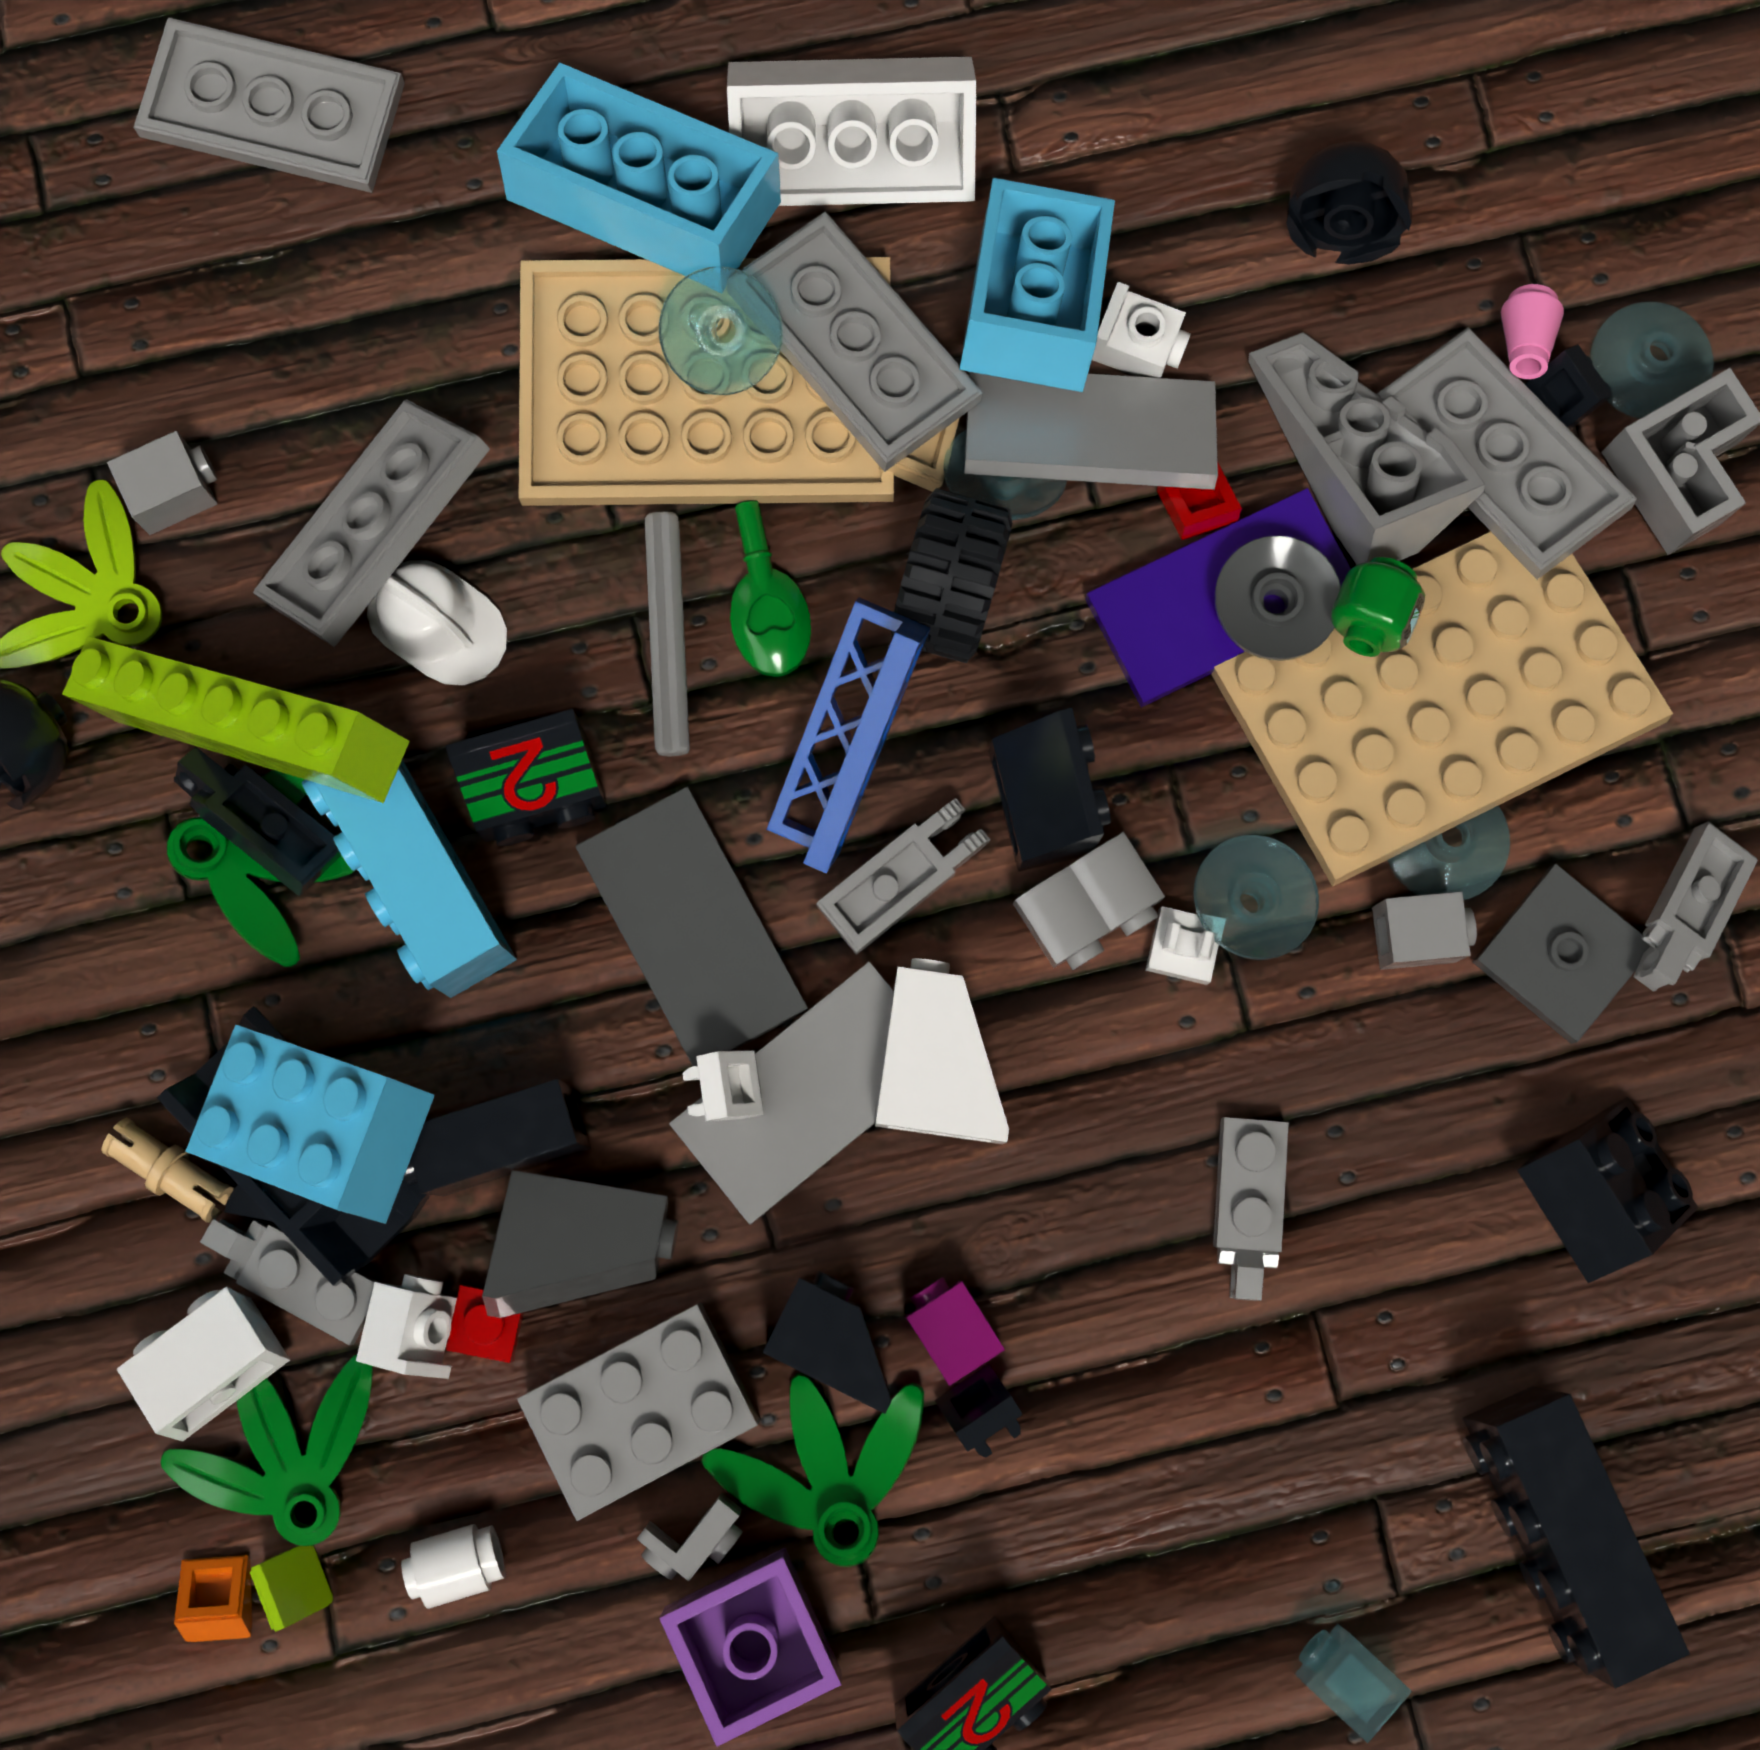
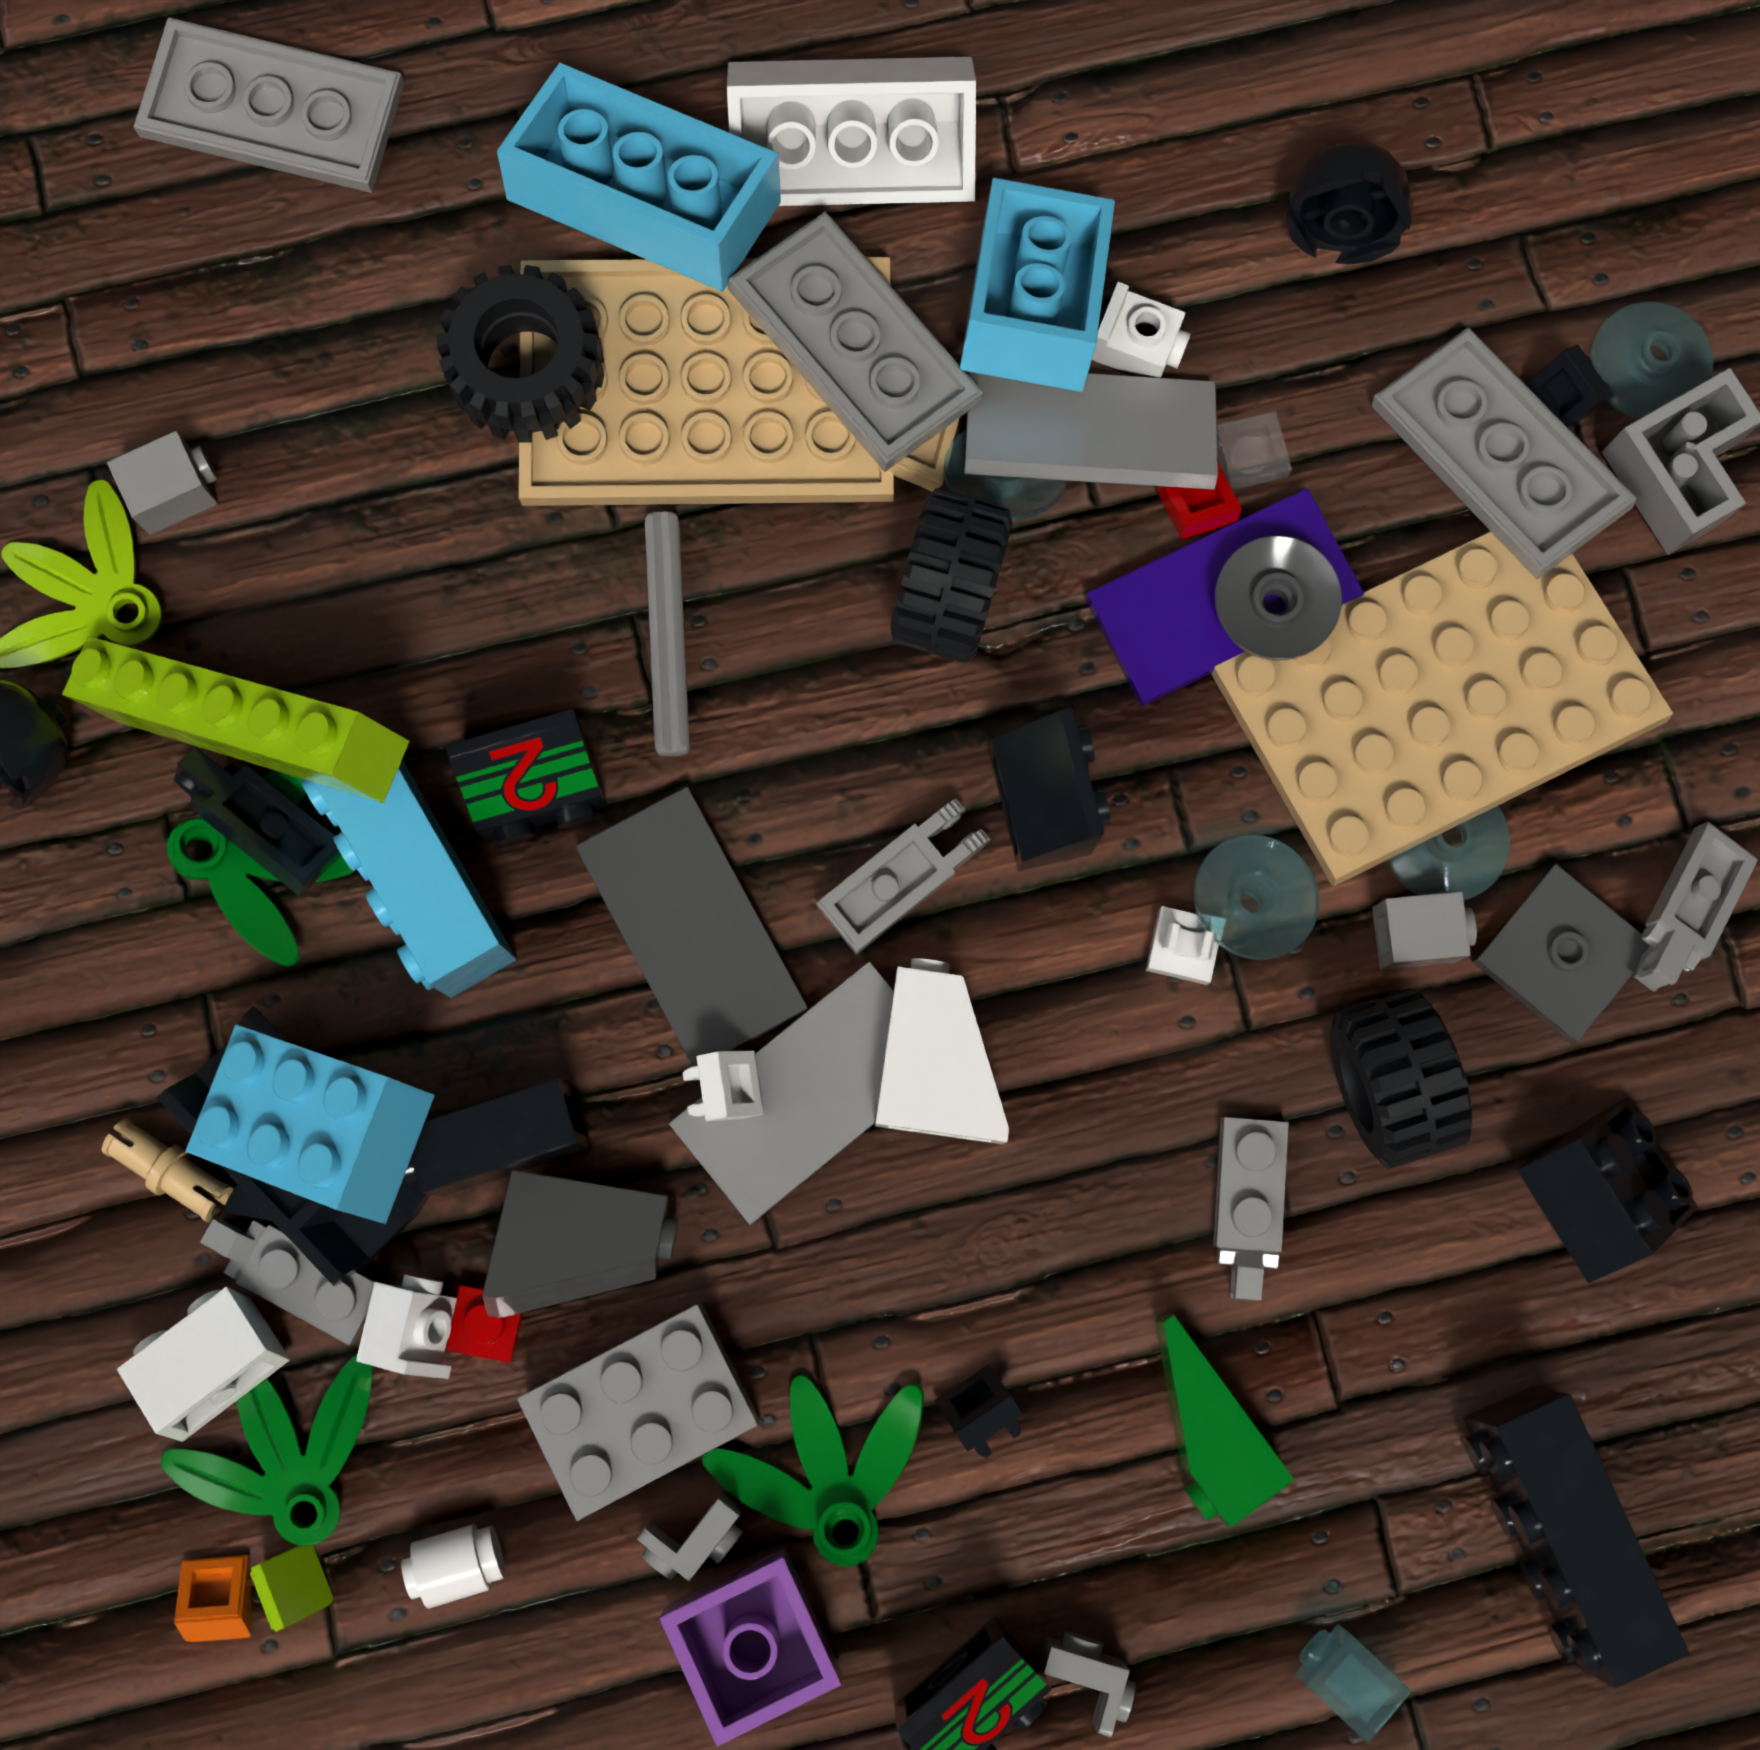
(371, 521): light grey tile -> none
(438, 623): white piece -> none
(514, 306): none -> black tyre
(691, 338): clear light blue dish -> none
(767, 607): green piece -> none
(829, 1341): black slope -> none
(864, 747): fence -> none
(952, 1329): magenta brick -> none
(1083, 1663): none -> light grey bracket
(1090, 901): light grey brick -> none
(1216, 1440): none -> green slope
(1252, 450): none -> clear plate
(1369, 465): light grey wedge -> none
(1378, 606): green head -> none
(1401, 1078): none -> black tyre
(1530, 328): bright pink cone -> none

